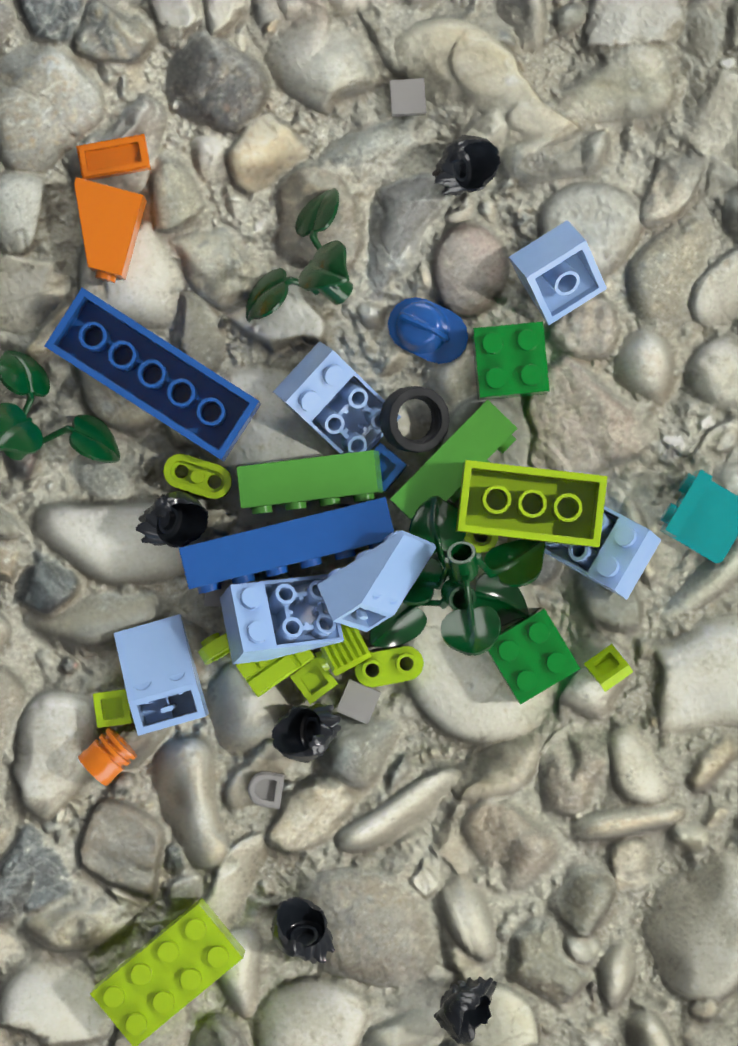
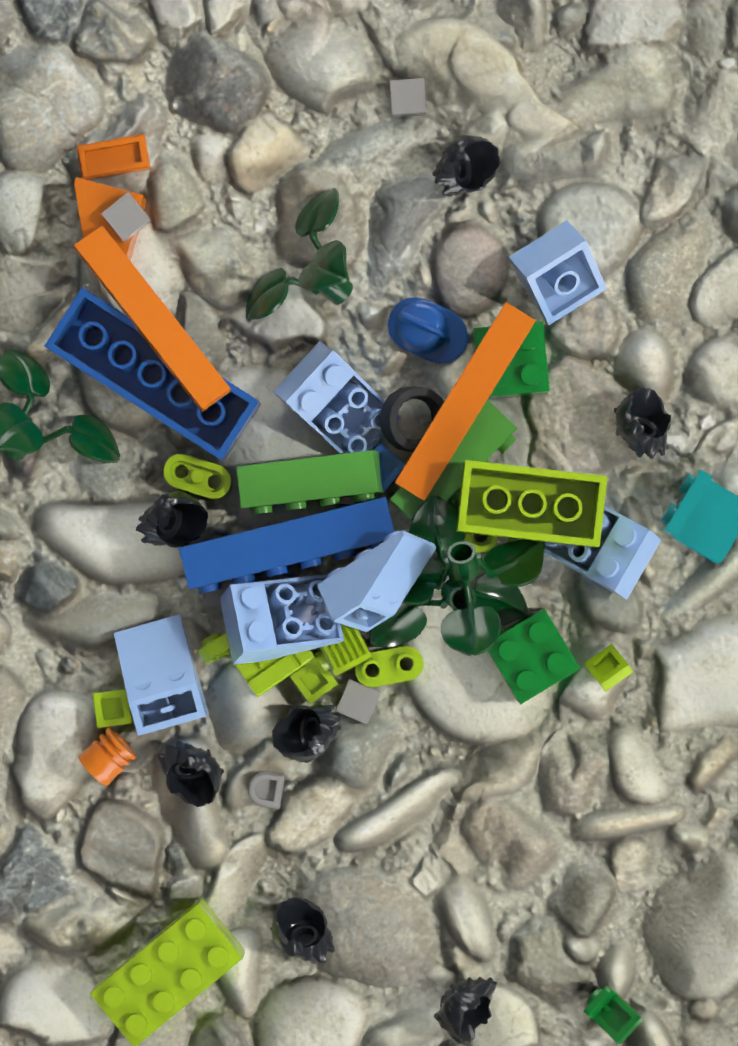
(126, 217): none -> light grey tile
(152, 318): none -> orange tile
(191, 773): none -> black hair
(465, 401): none -> orange tile
(612, 1014): none -> green bracket
(643, 422): none -> black hair

